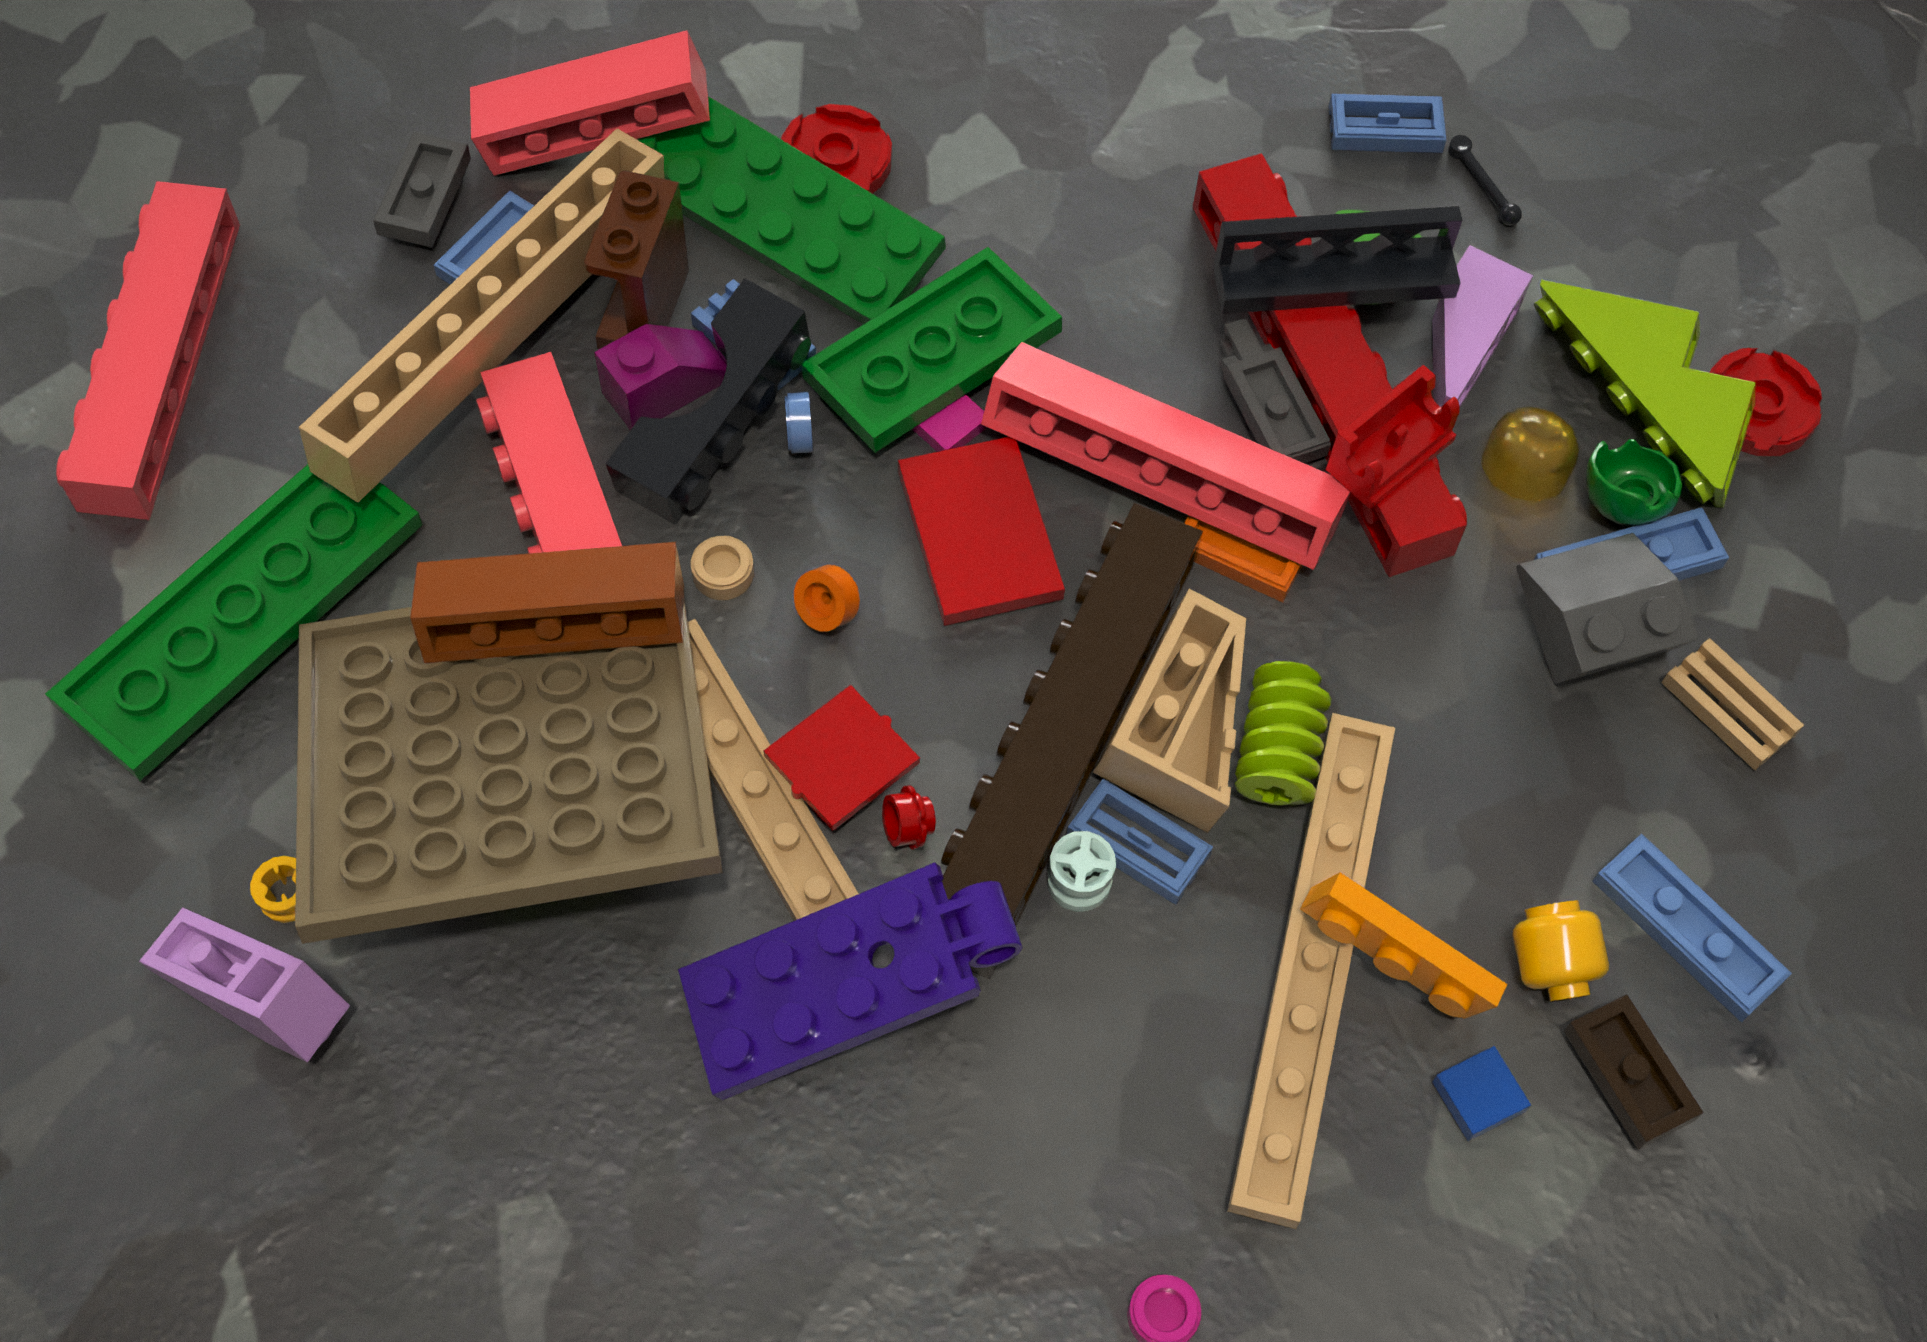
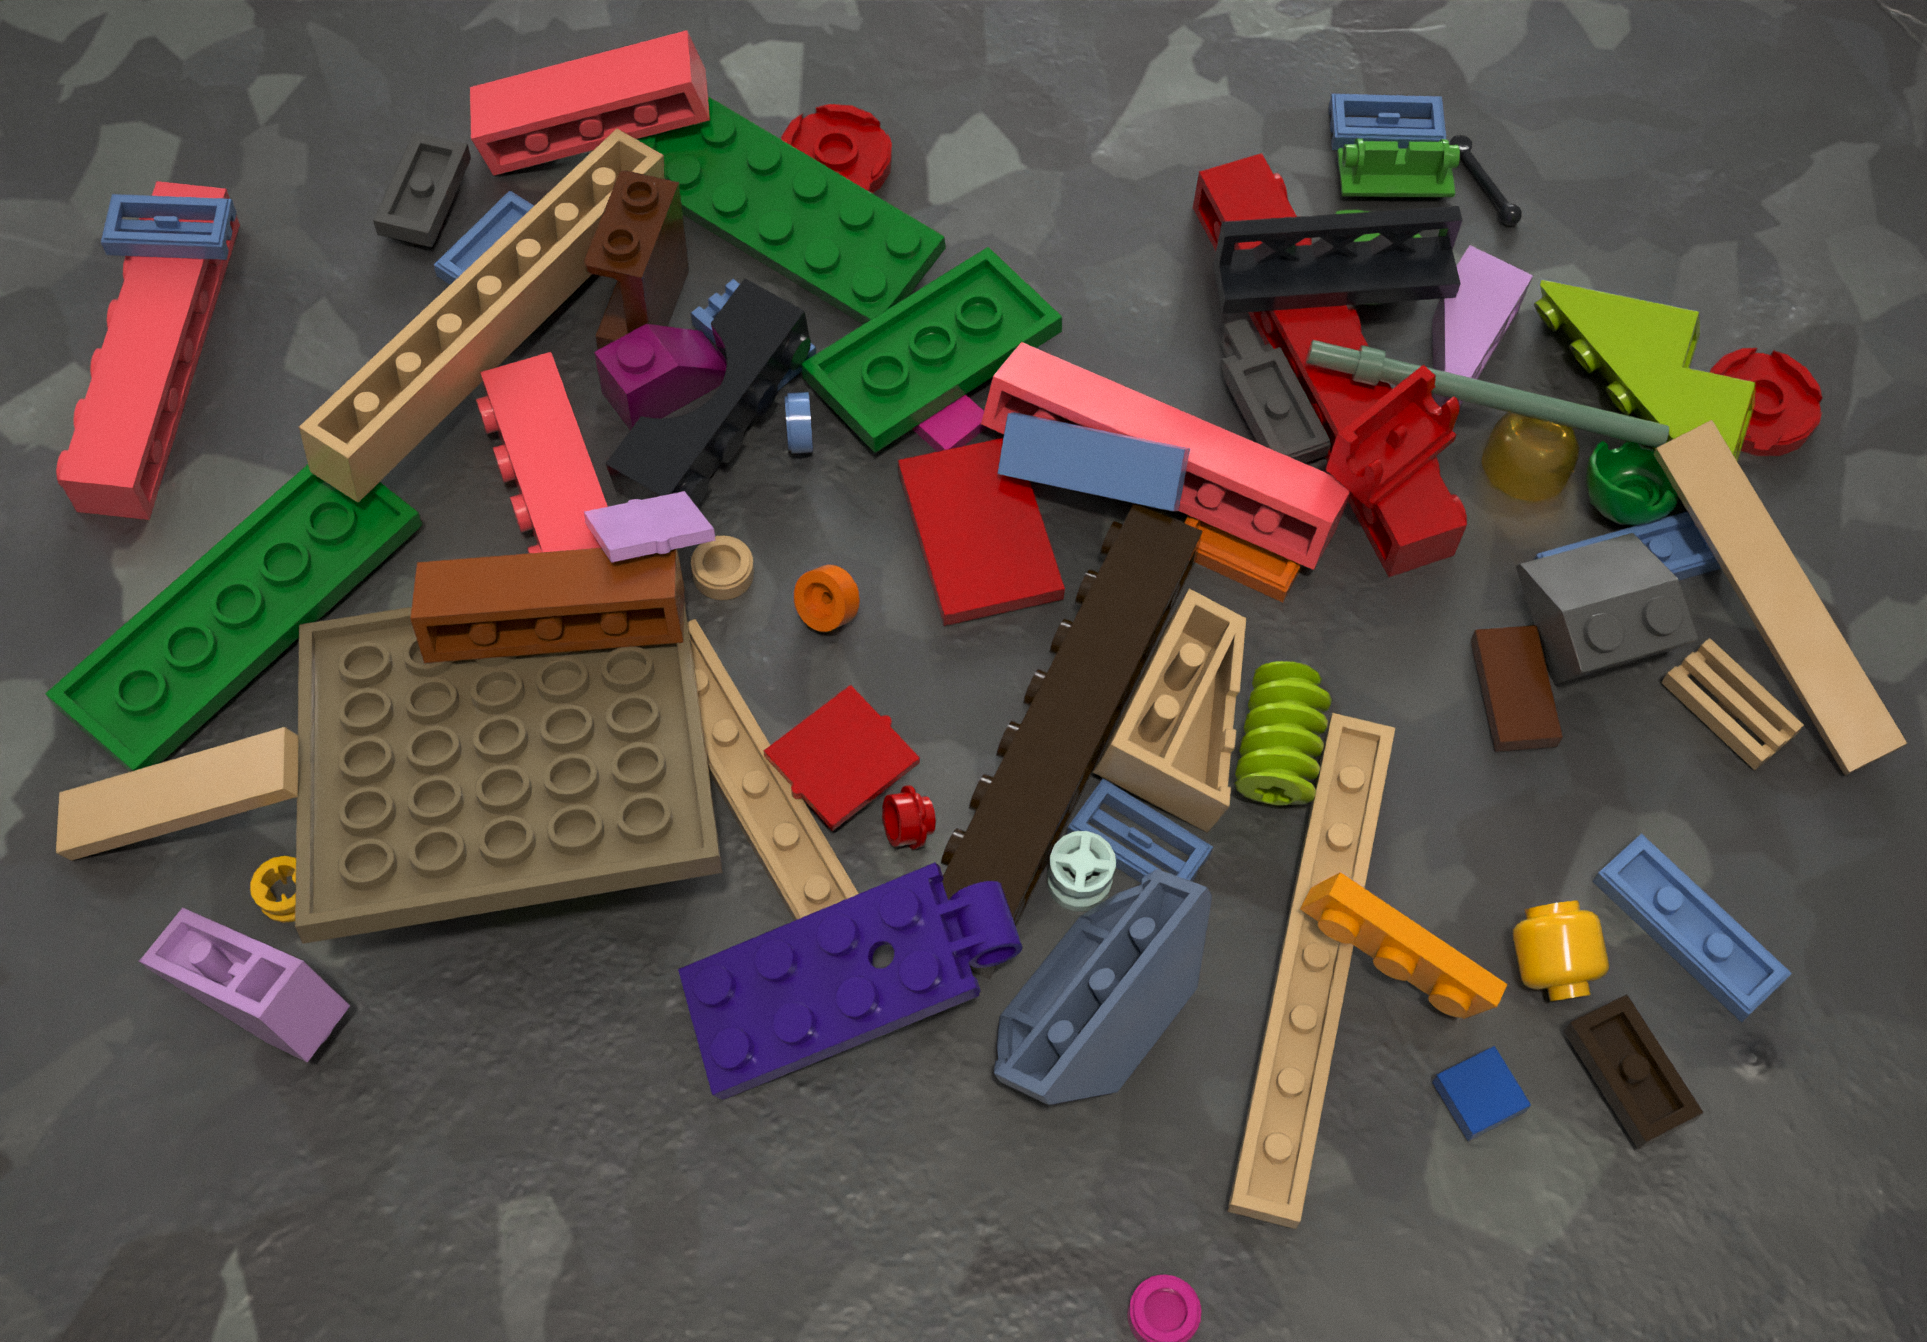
(166, 234): none -> medium blue tile
(178, 794): none -> tan tile
(649, 526): none -> lavender piece
(1093, 461): none -> medium blue tile
(1105, 992): none -> sand blue wedge
(1371, 366): none -> sand green bar
(1391, 171): none -> bright green hinge
(1516, 688): none -> reddish brown tile
(1779, 598): none -> tan tile

